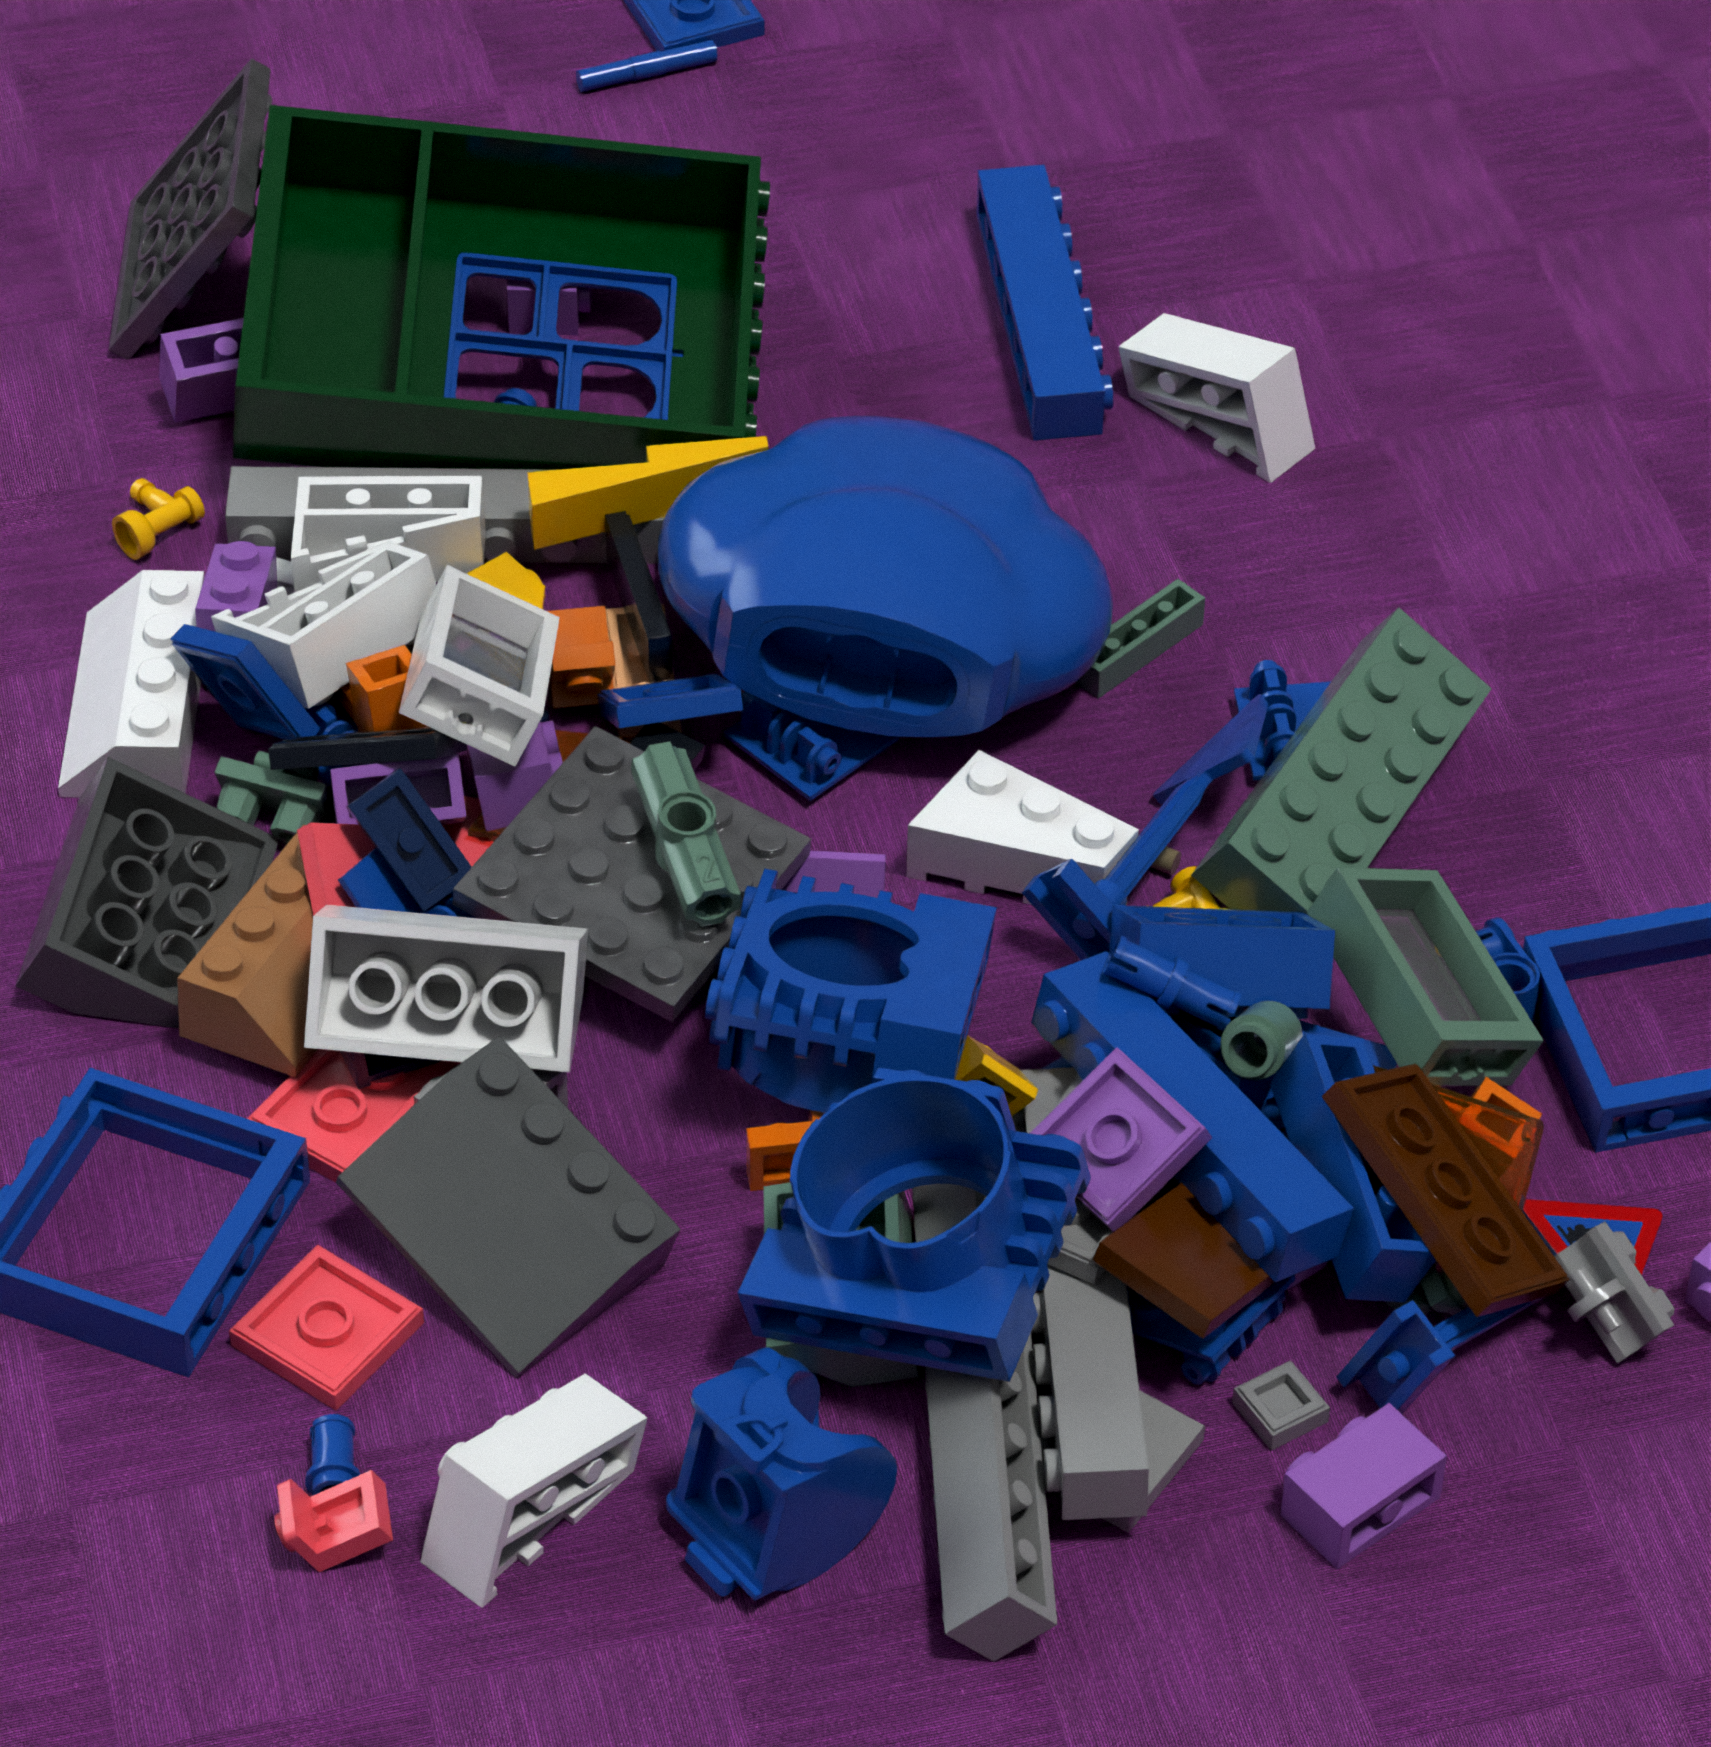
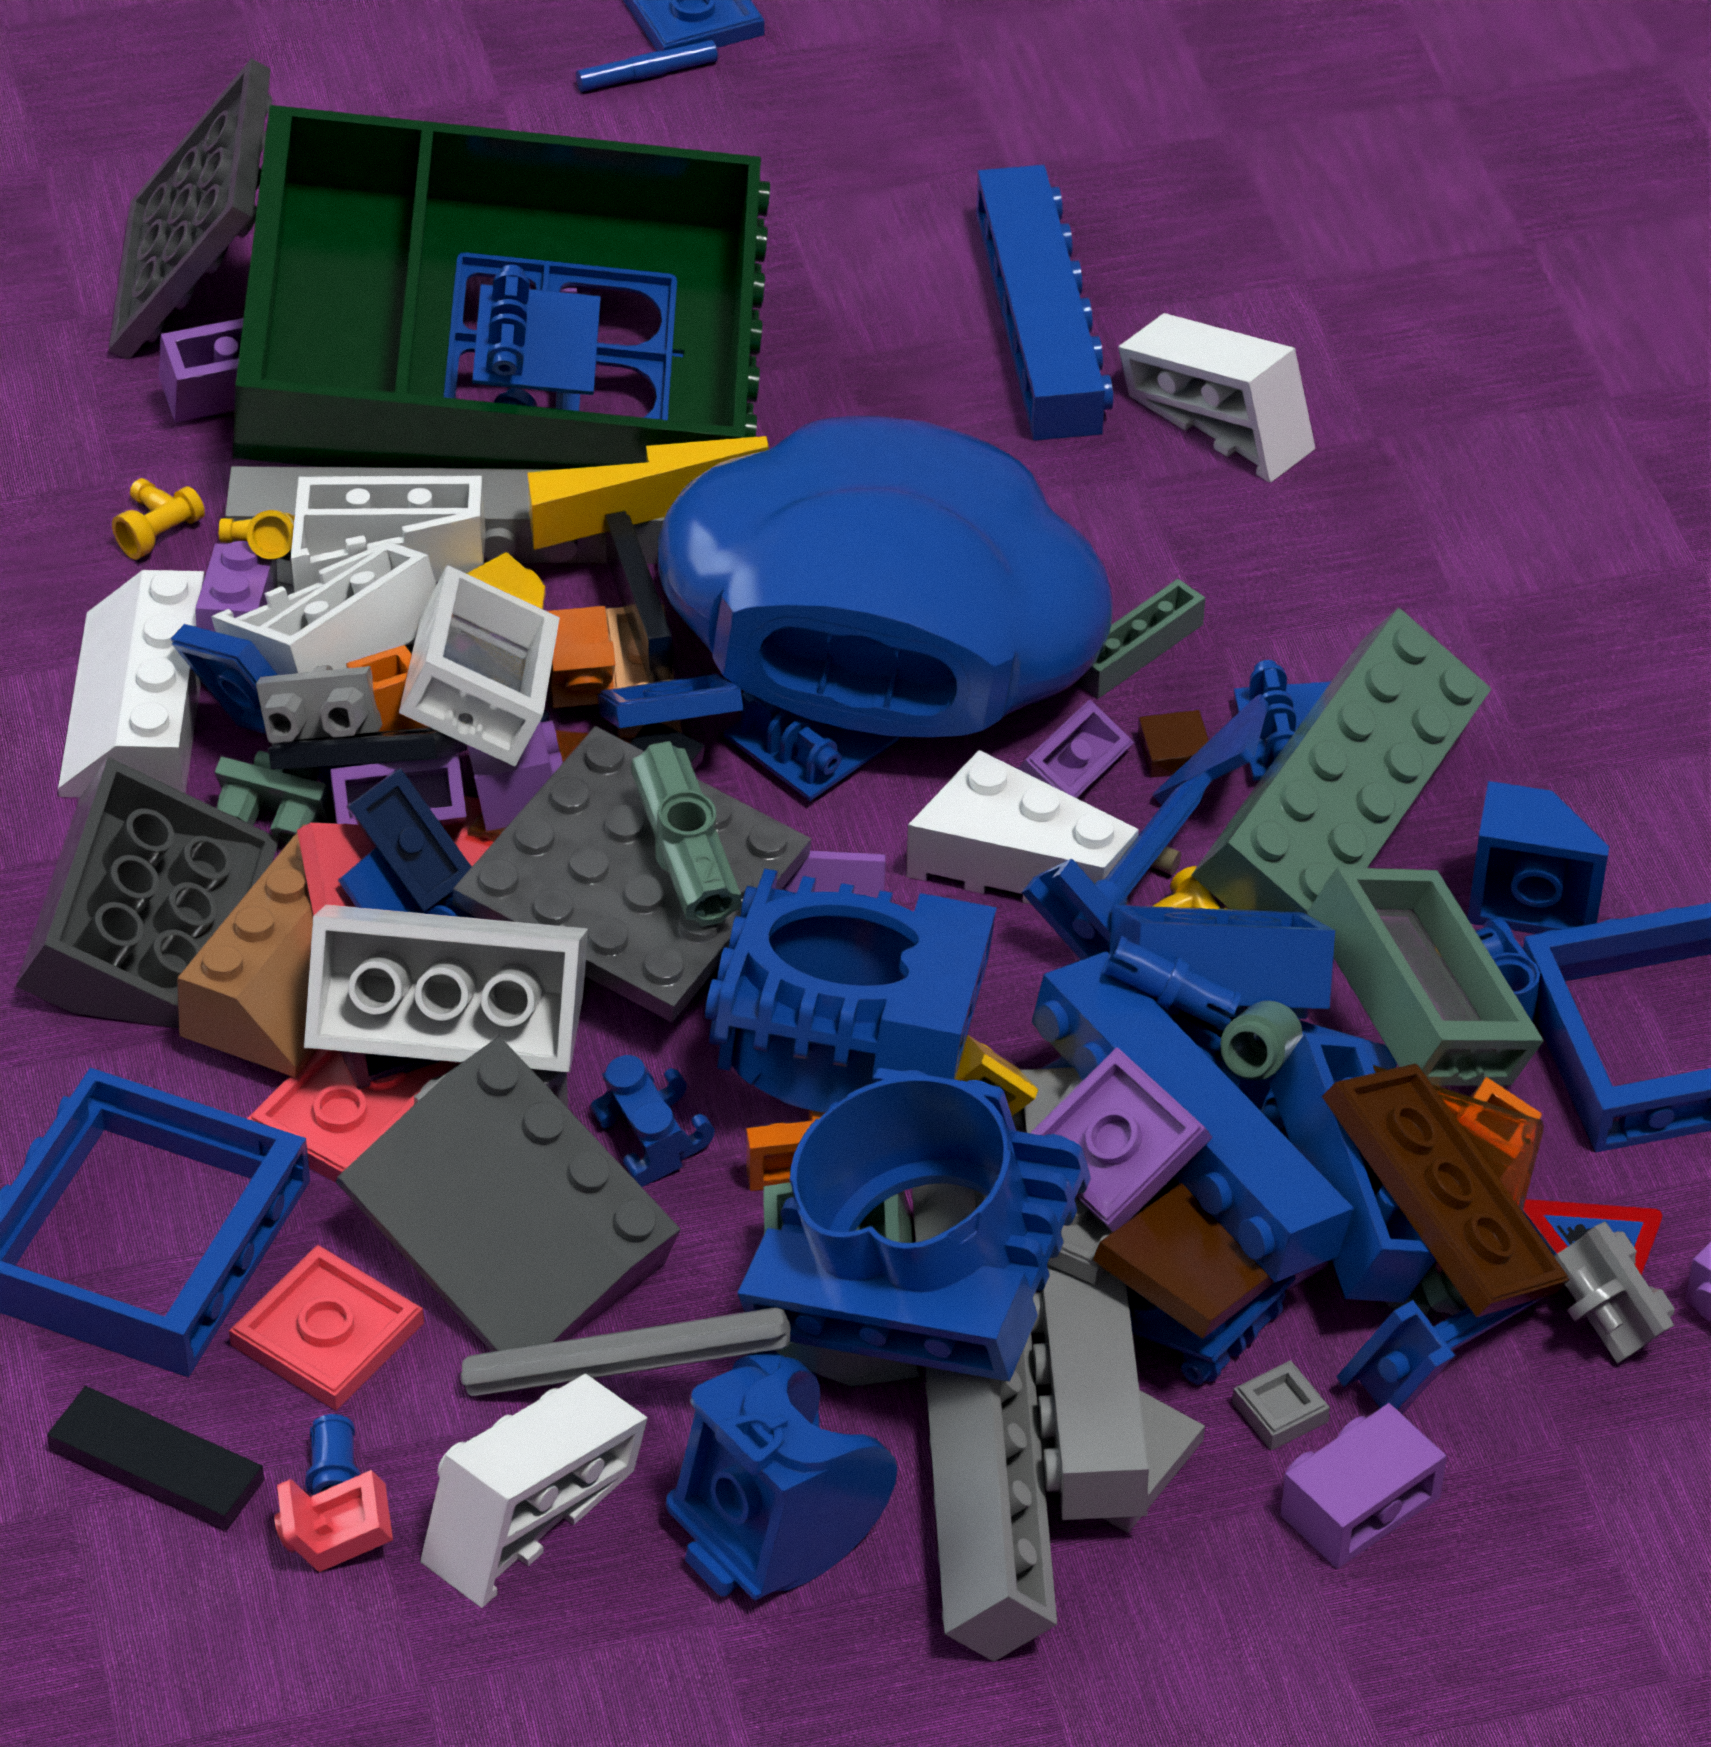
(155, 1457): none -> black tile
(266, 533): none -> yellow piece
(318, 704): none -> light grey hips
(535, 336): none -> blue hinge
(626, 1351): none -> light grey axle
(648, 1112): none -> blue piece
(1078, 751): none -> medium lavender slope
(1170, 740): none -> reddish brown tile
(1535, 862): none -> blue slope

